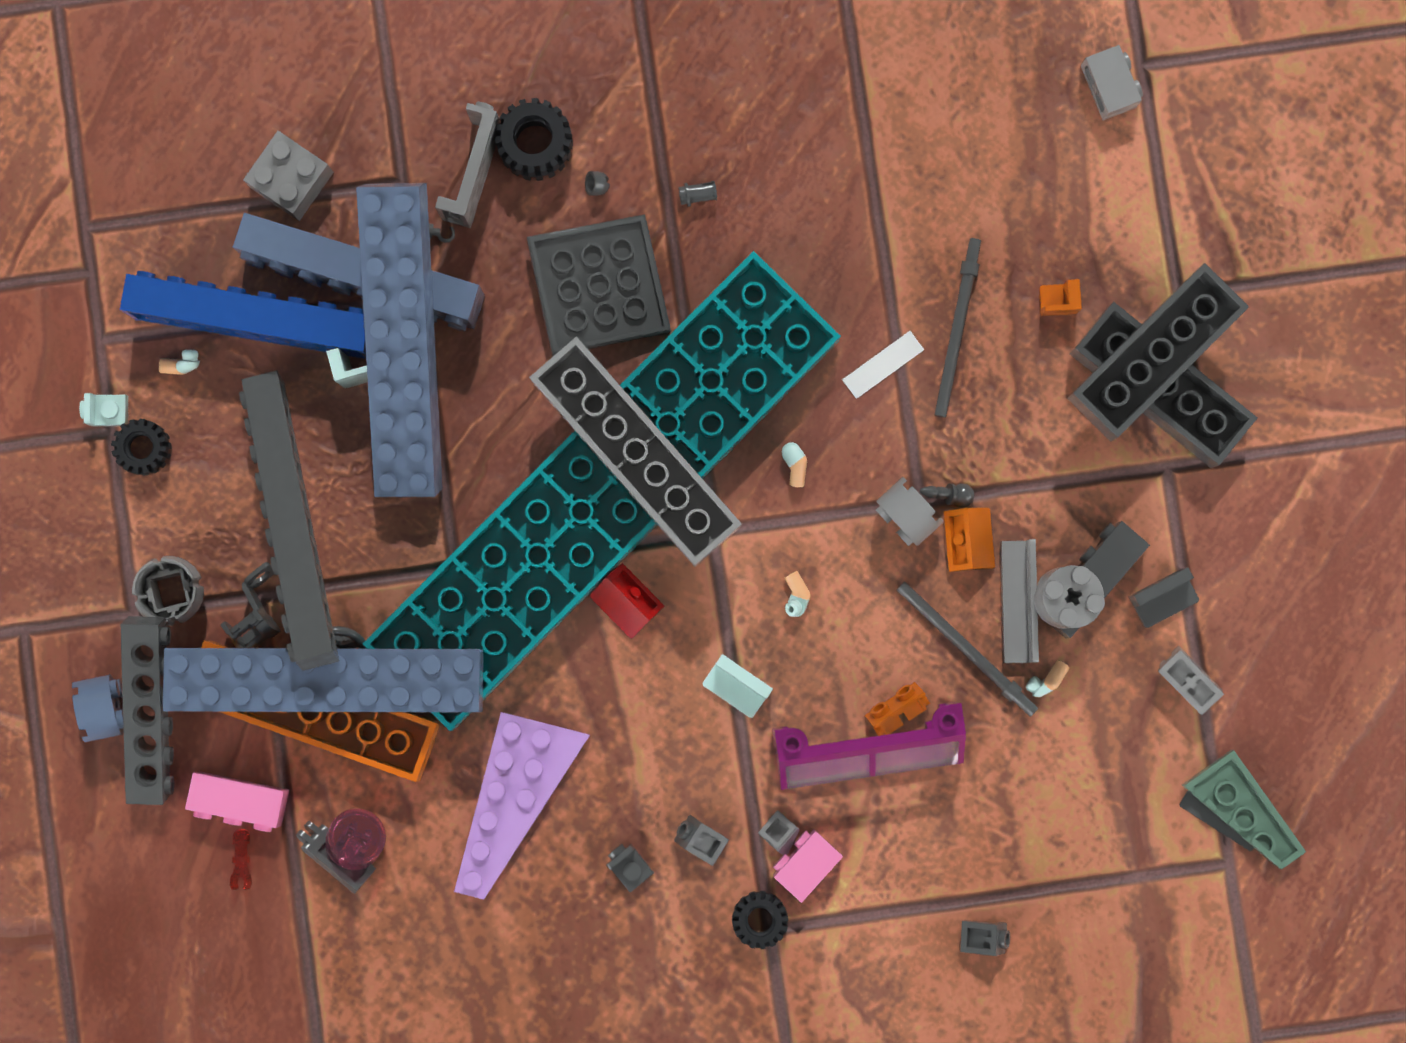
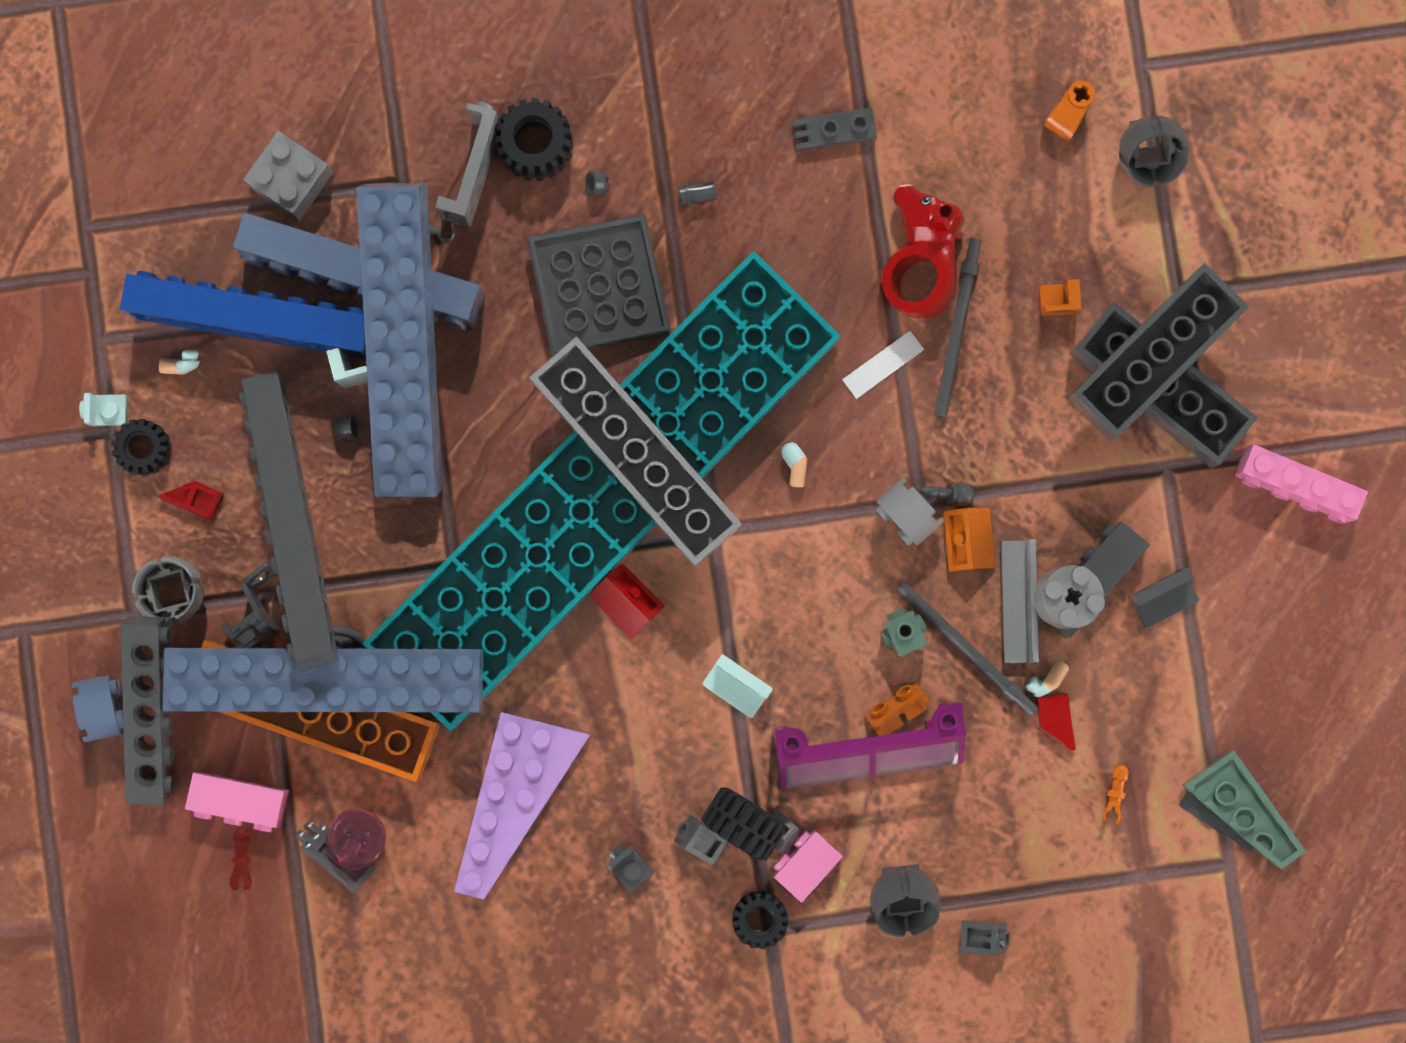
(195, 498): none -> red tile
(346, 428): none -> dark grey hinge
(743, 824): none -> black tyre
(799, 597): arm -> none
(835, 129): none -> dark grey hinge
(905, 901): none -> dark grey piece
(914, 637): none -> sand green brick
(931, 237): none -> red animal
(1056, 718): none -> red tile
(1068, 112): none -> orange piece
(1112, 82): light grey brick -> none
(1116, 794): none -> orange piece
(1154, 163): none -> dark grey piece
(1190, 680): light grey hinge -> none
(1300, 483): none -> bright pink brick

